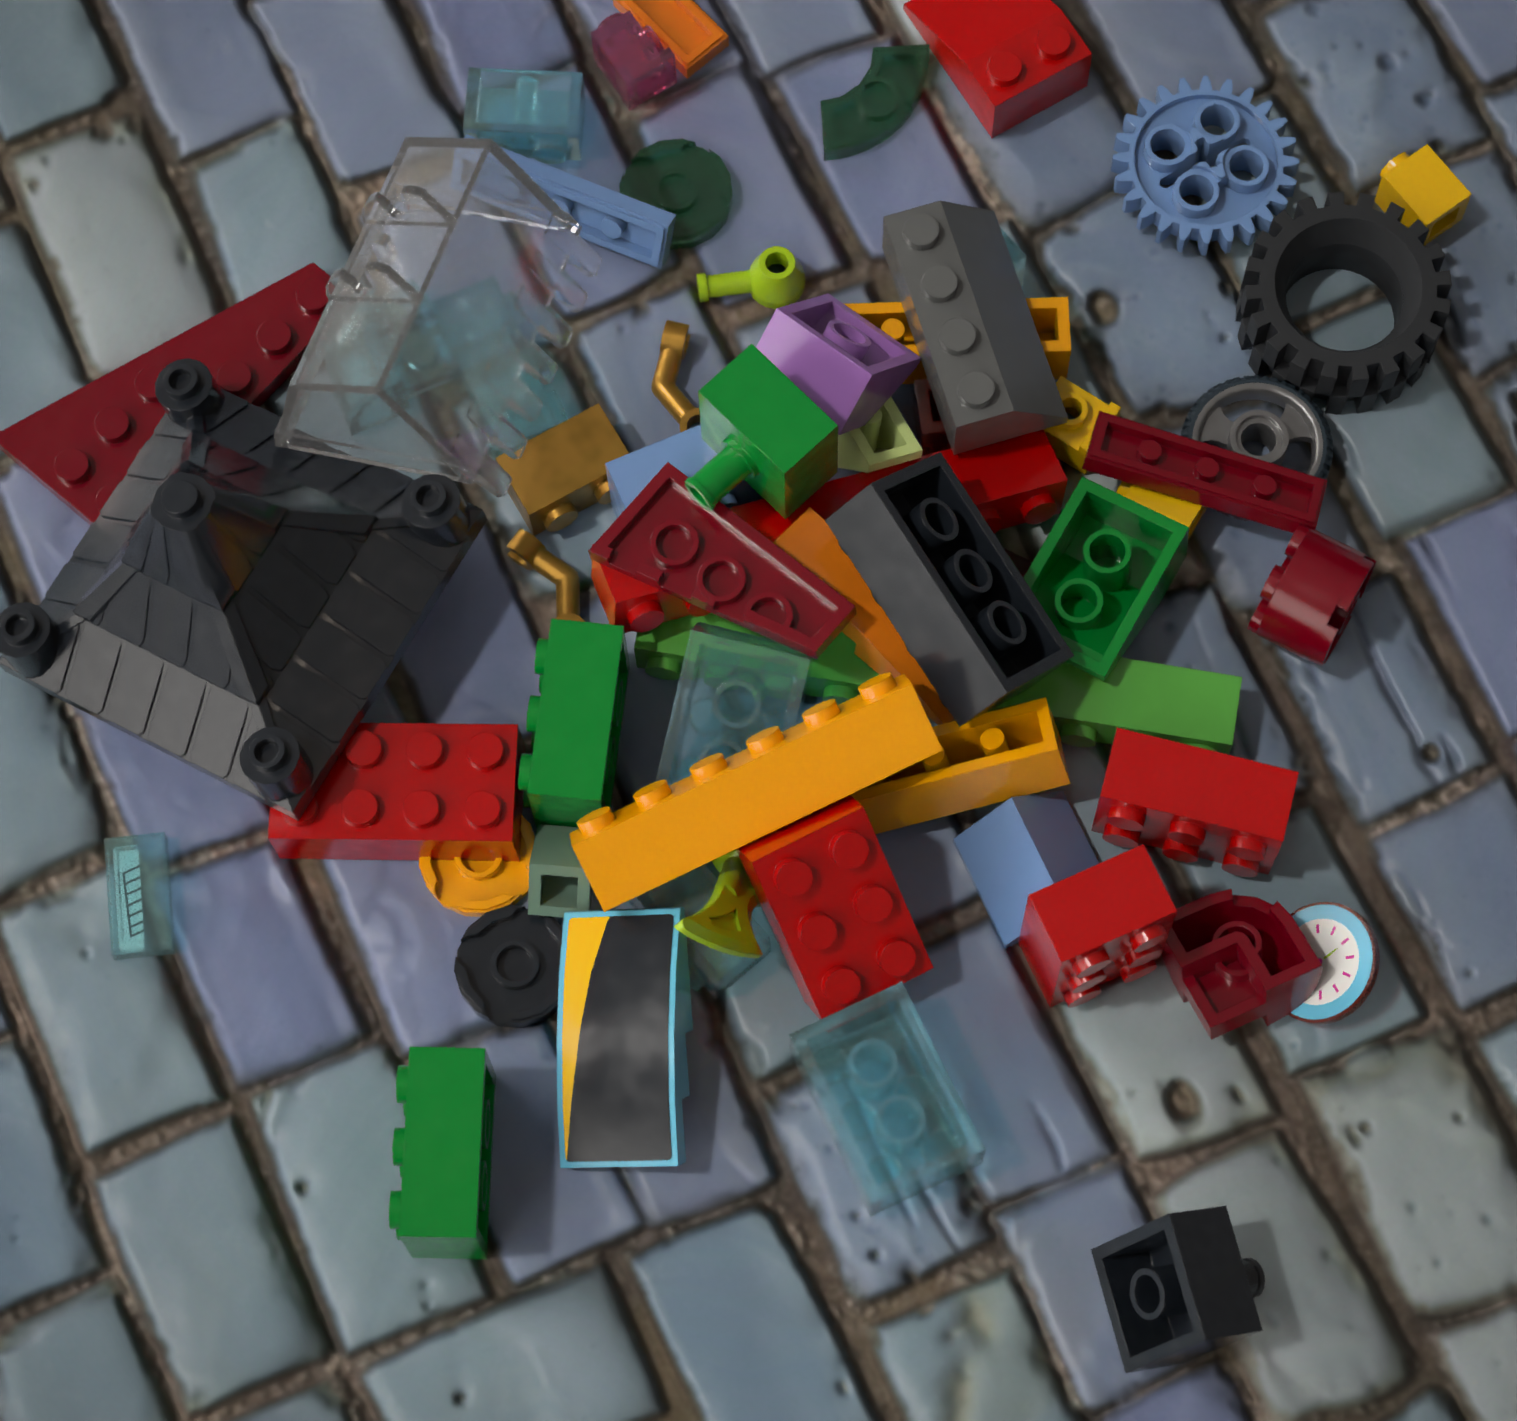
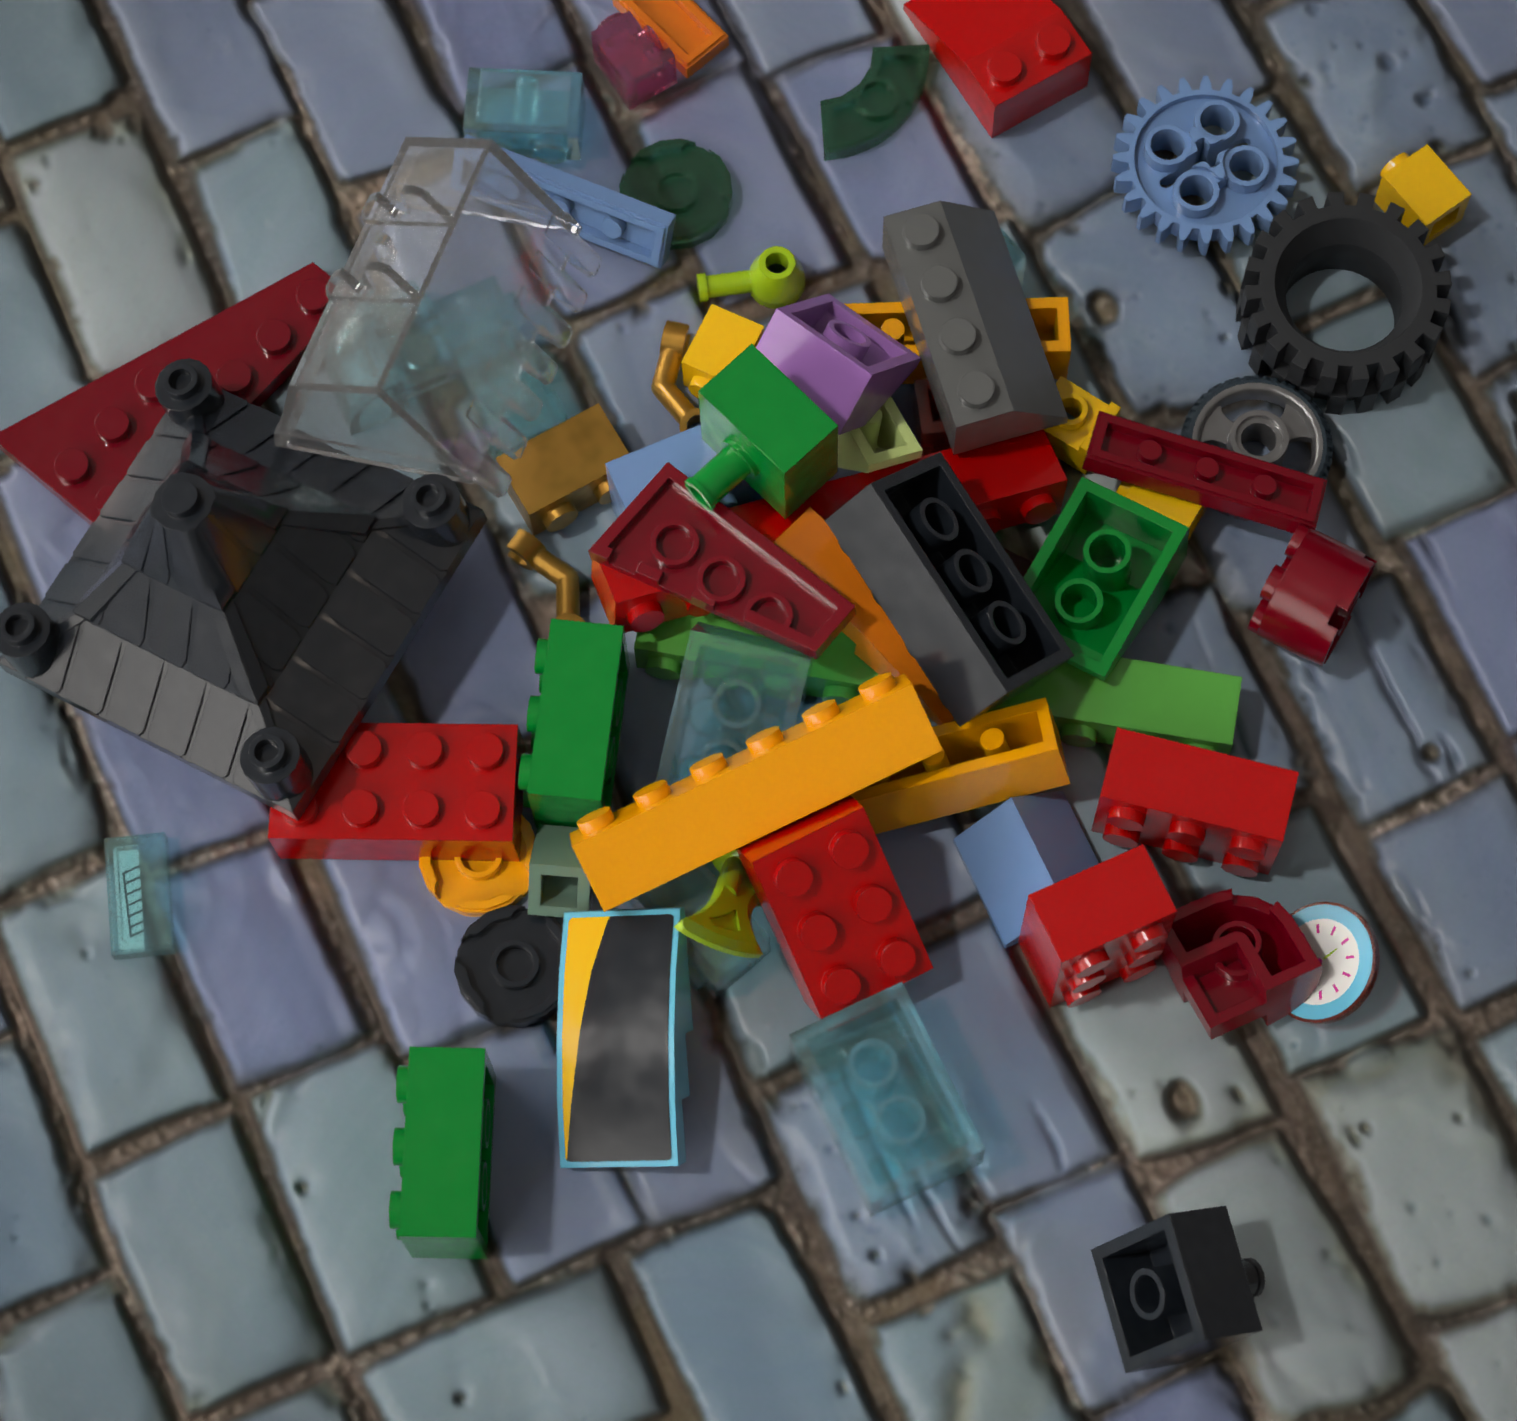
(716, 344): none -> yellow brick

